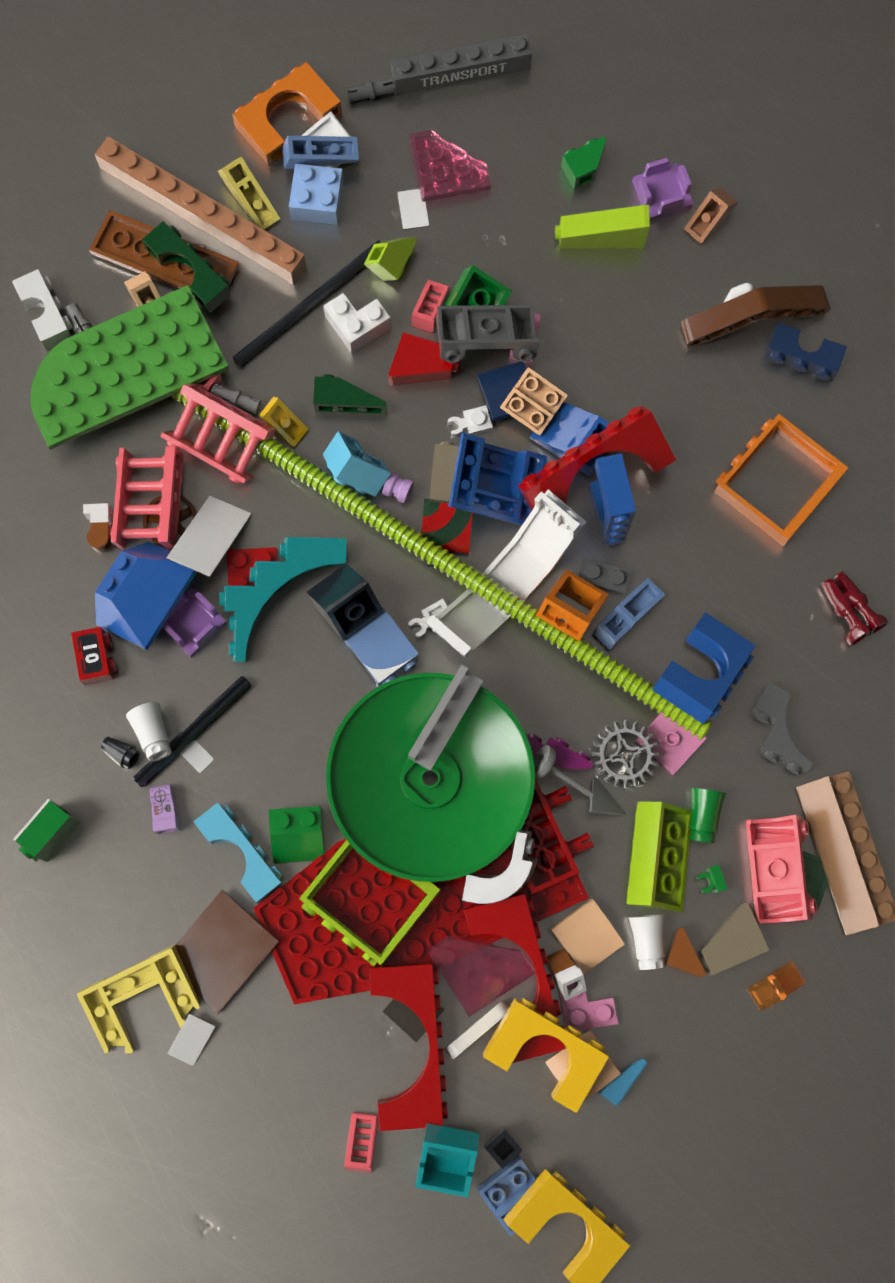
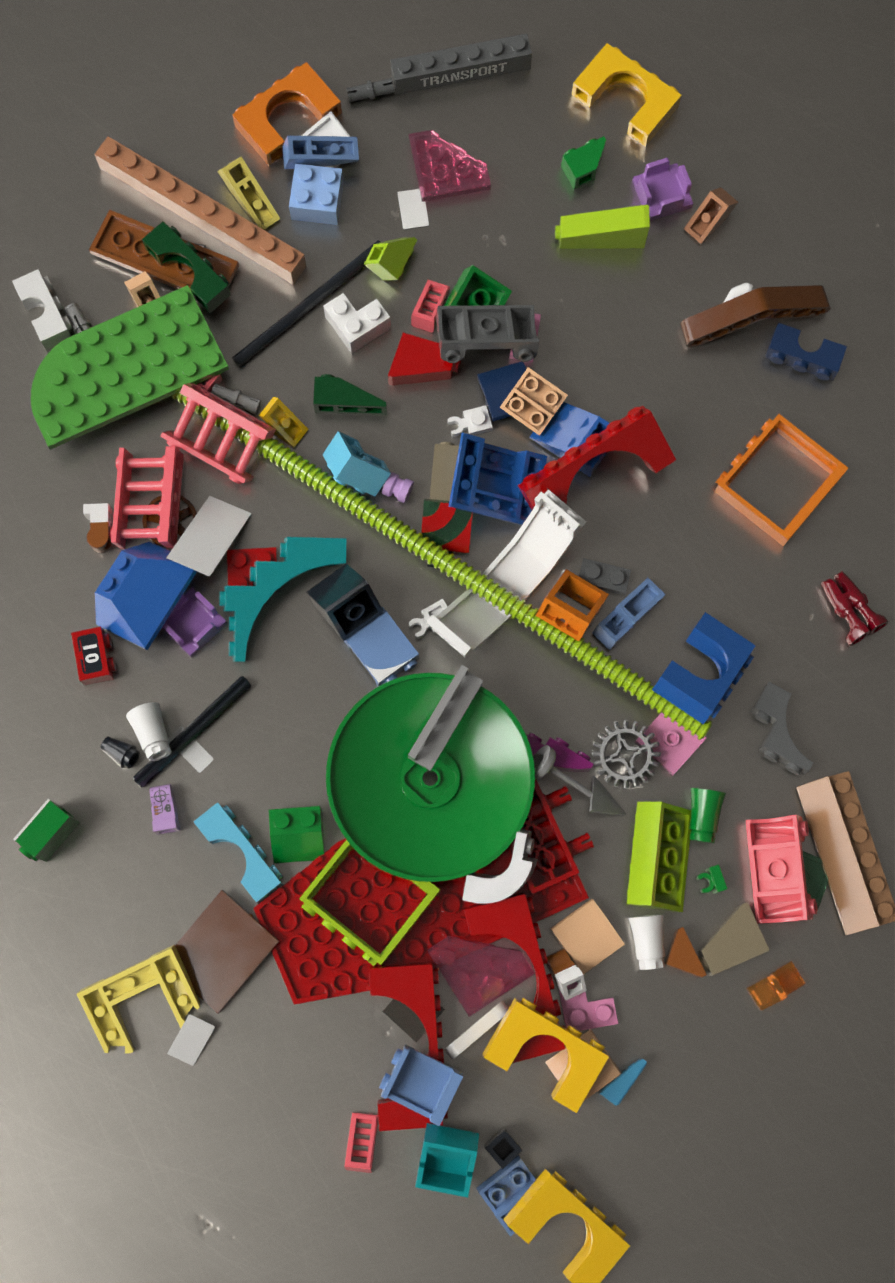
(421, 1083): none -> medium blue panel
(612, 499): blue arch -> none
(613, 67): none -> yellow arch

